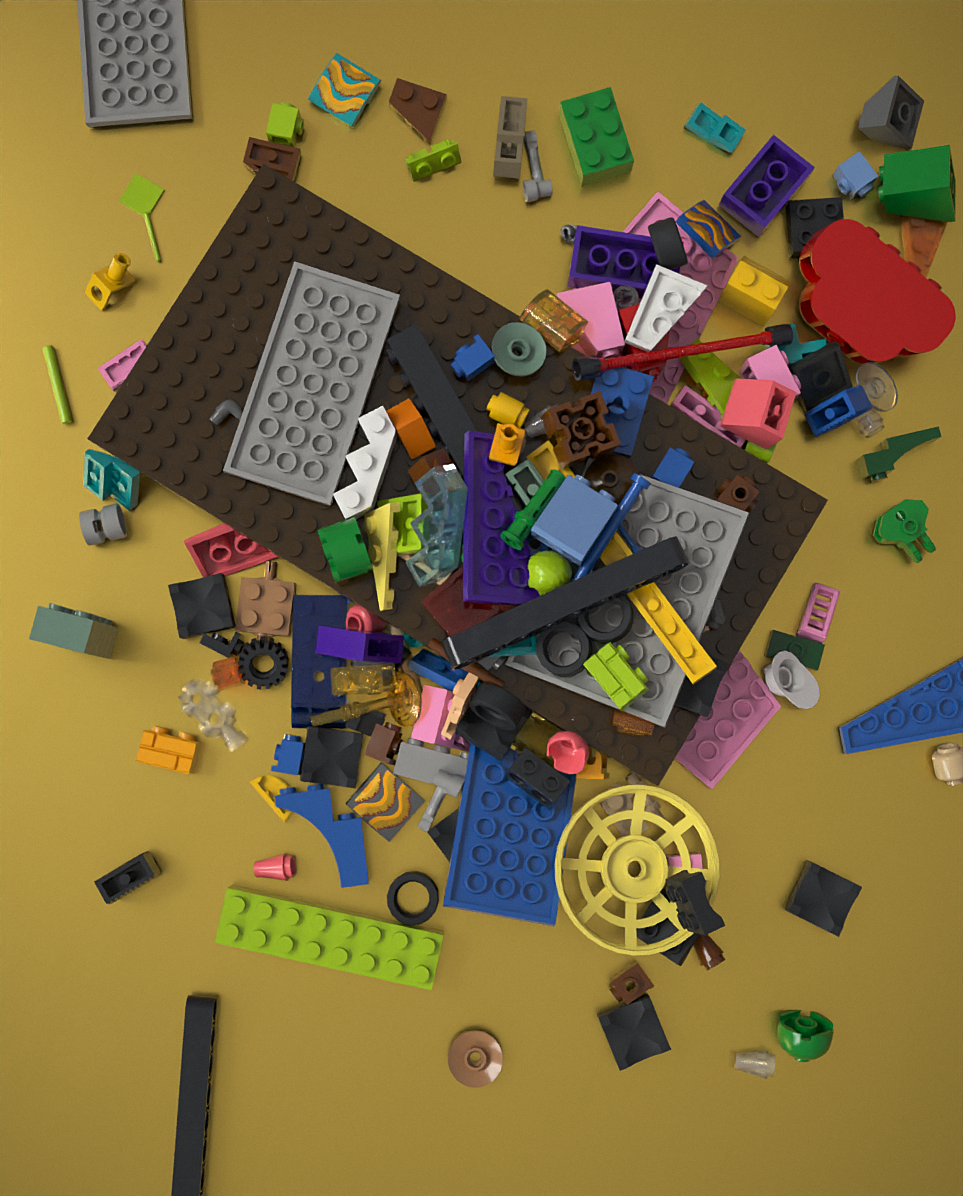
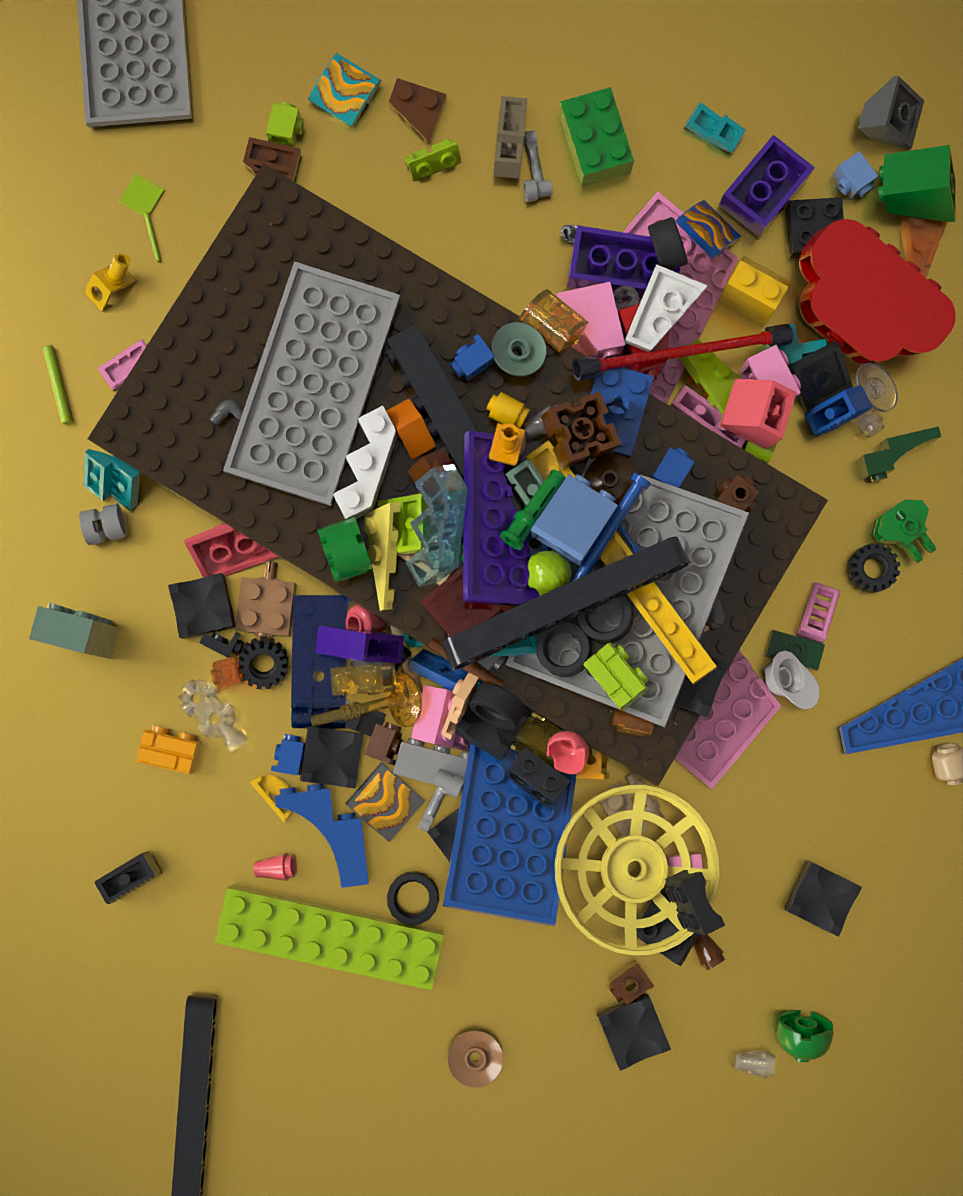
(889, 562): none -> black tyre

